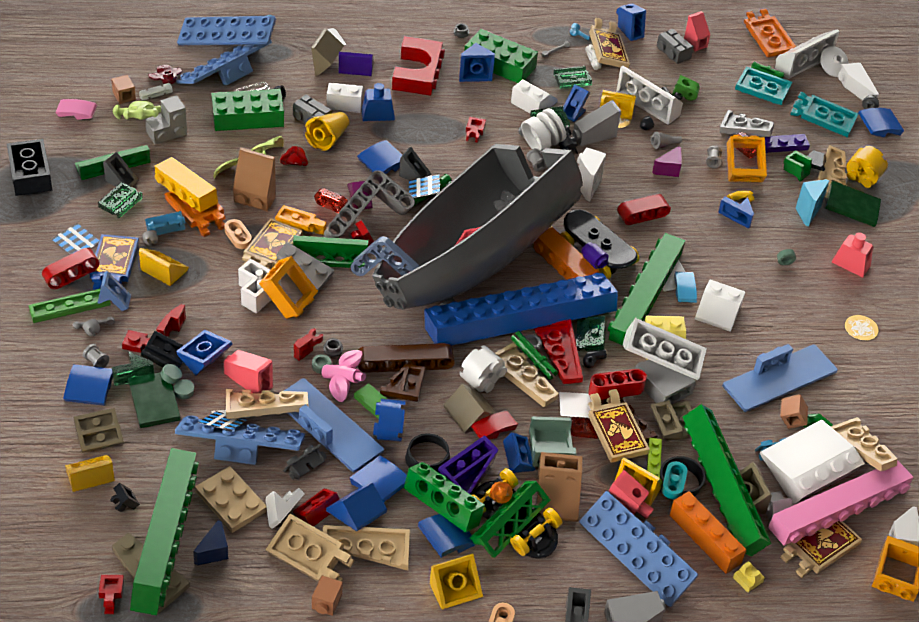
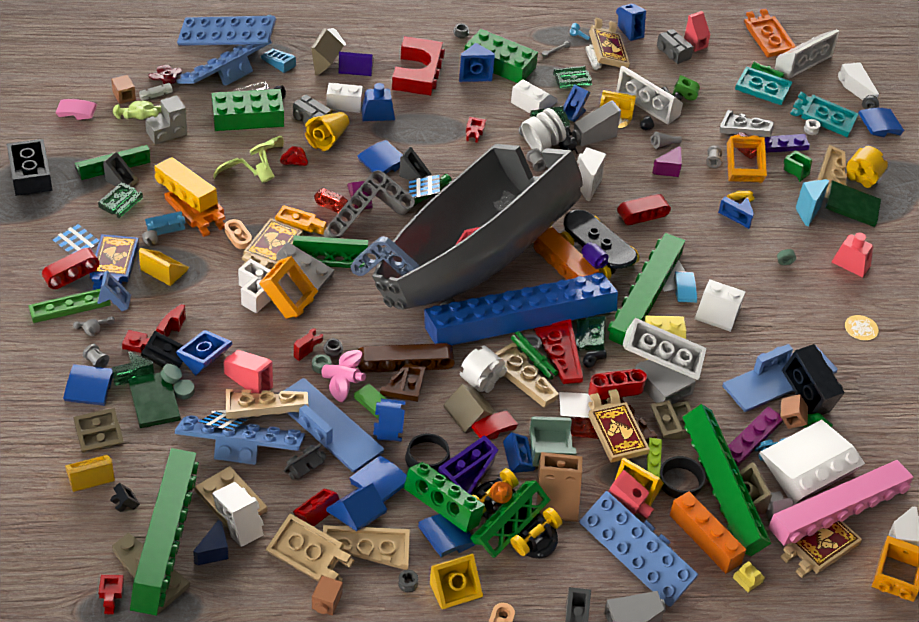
(240, 512): none -> white brick
(255, 179): medium nougat slope -> none
(279, 59): none -> dark azure slope
(279, 507): white slope -> none
(362, 233): red tile -> none
(408, 574): none -> dark grey bush
(673, 481): teal plate -> none
(754, 434): none -> magenta plate
(812, 126): none -> white bush
(813, 380): none -> black brick
(818, 160): tile -> none
(832, 60): white dish -> none
(866, 444): tan wing -> none

